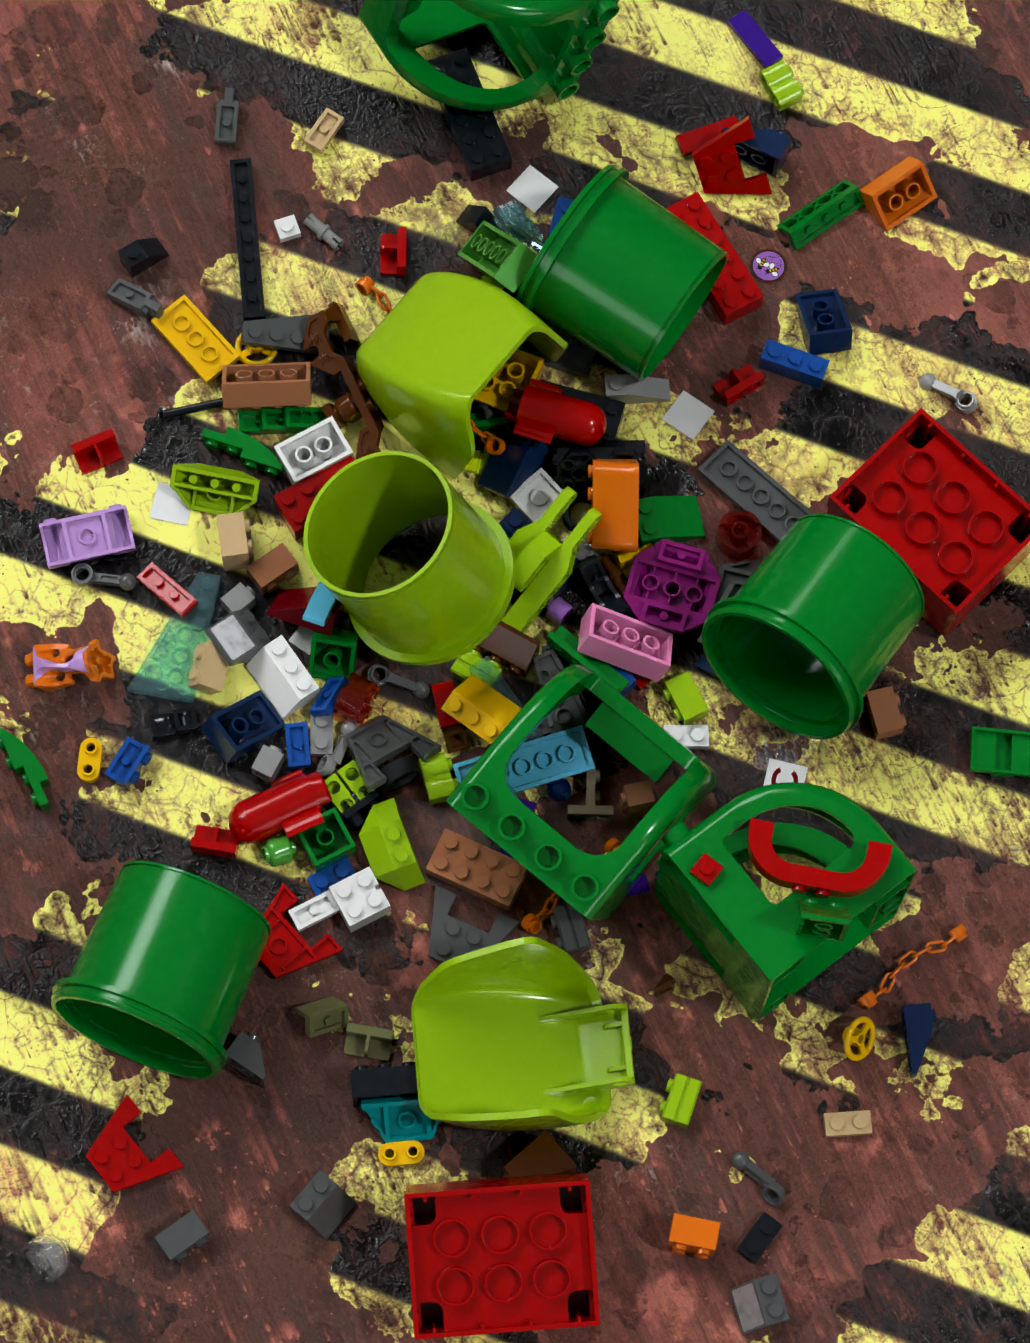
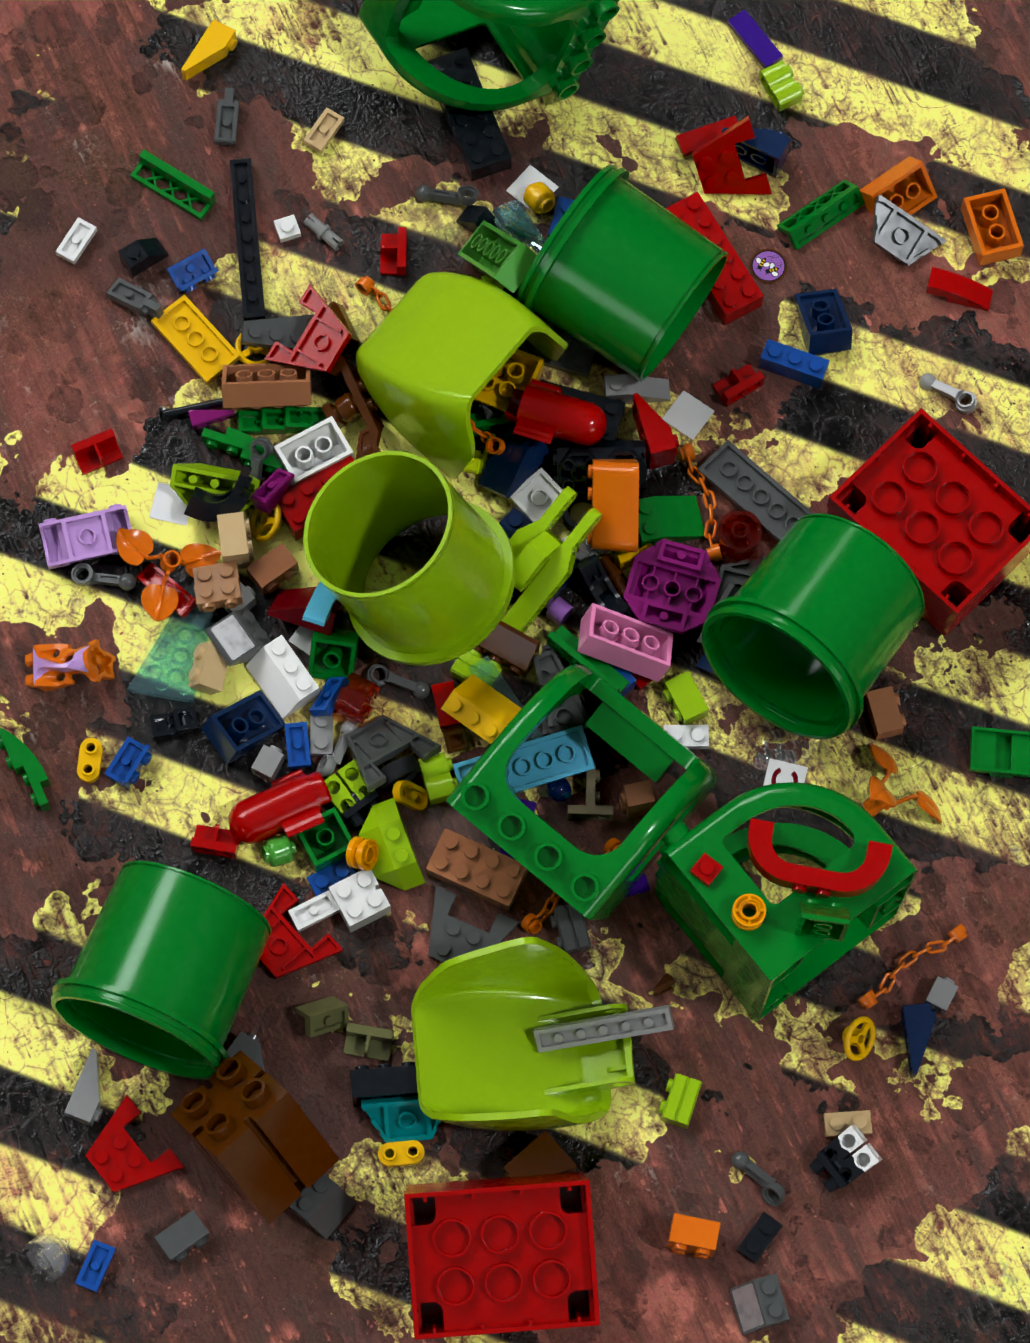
(76, 241): none -> white plate
(86, 1097): none -> light grey slope
(95, 1266): none -> blue plate
(159, 600): none -> orange plant
(178, 179): none -> green fence
(192, 270): none -> blue bracket
(203, 418): none -> magenta slope
(206, 505): none -> black arch
(211, 48): none -> yellow slope
(217, 586): none -> medium nougat plate
(254, 1135): none -> reddish brown brick
(257, 458): none -> dark grey piece
(268, 522): none -> yellow piece
(272, 490): none -> magenta slope
(320, 342): none -> wing
(362, 853): none -> light orange wheel
(410, 795): none -> yellow plate
(425, 193): none -> dark grey piece
(539, 197): none -> yellow head
(603, 1028): none -> light grey plate
(658, 436): none -> red slope
(714, 551): none -> orange piece
(748, 901): none -> light orange wheel
(838, 1162): none -> black hips
(882, 798): none -> orange plant
(901, 233): none -> wing
(941, 994): none -> light grey brick
(959, 289): none -> red slope
(992, 227): none -> orange brick

